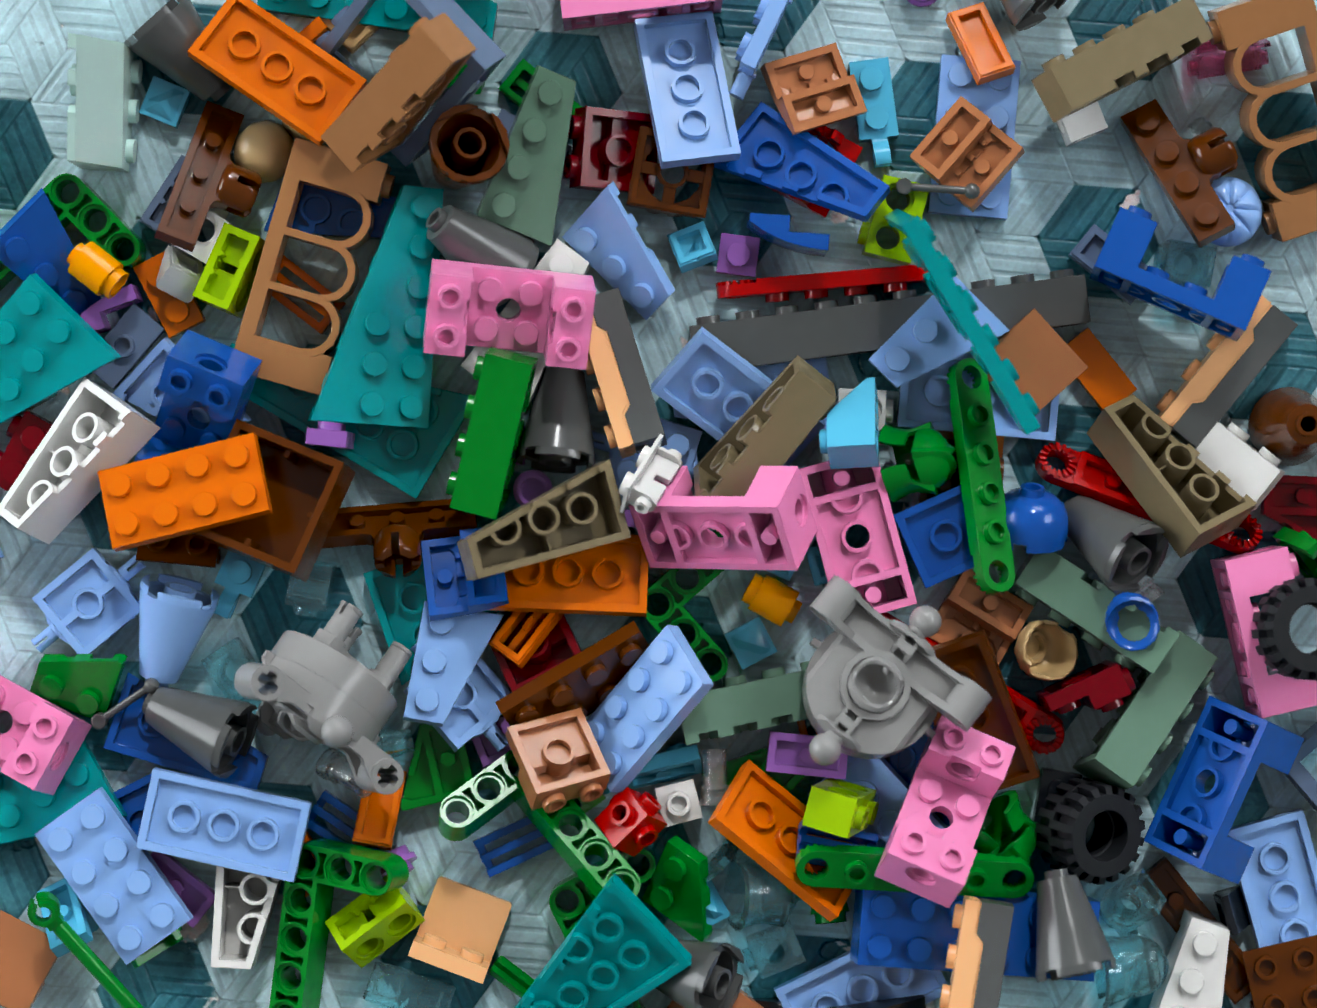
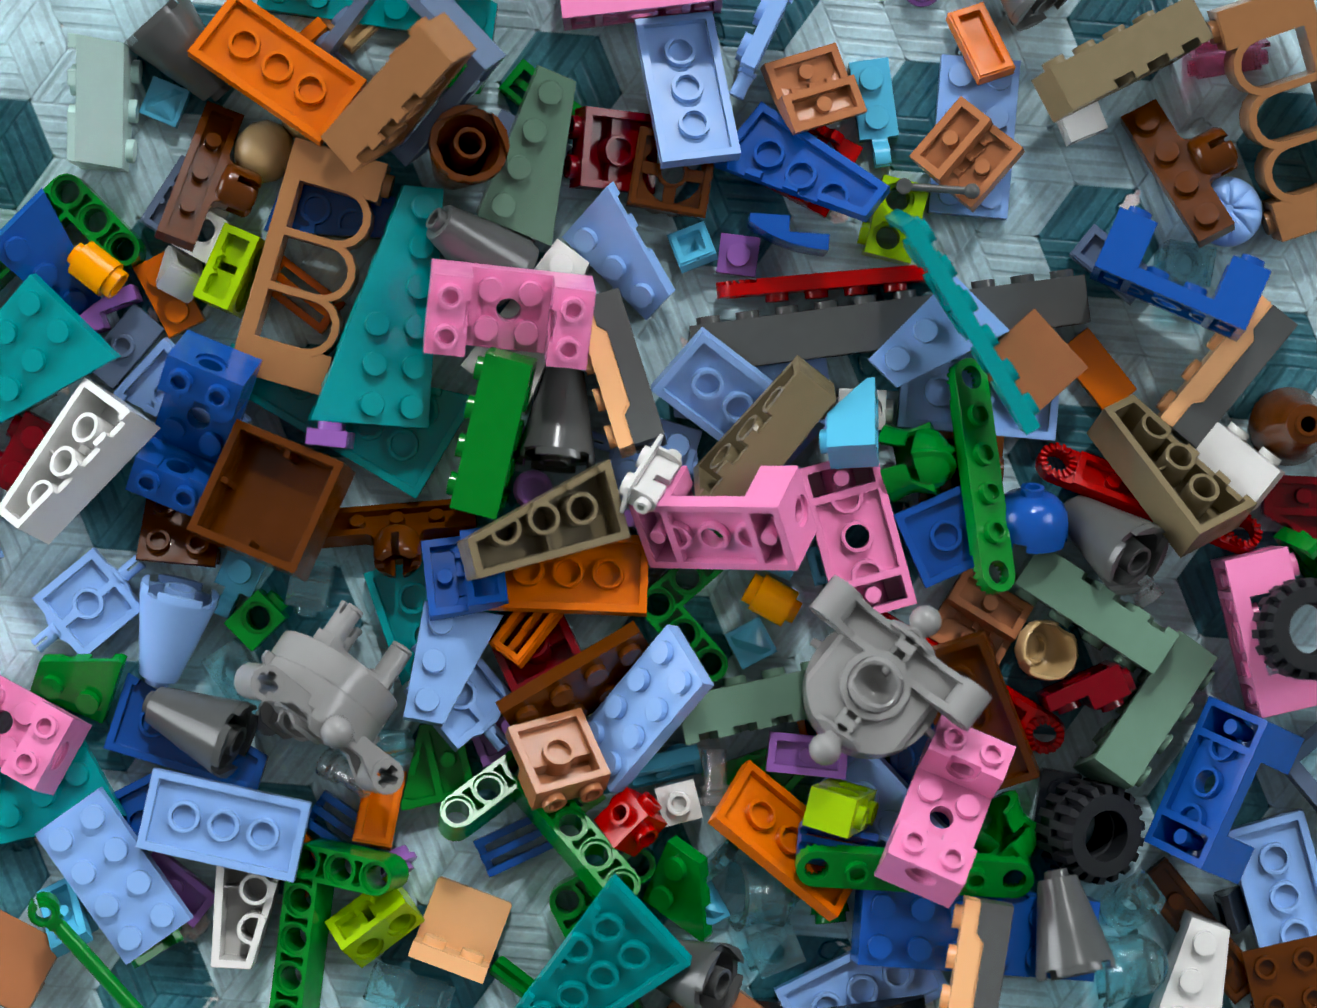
(101, 719): dark grey hinge -> none
(185, 492): orange plate -> none
(241, 623): none -> green brick
(1112, 616): blue piece -> none

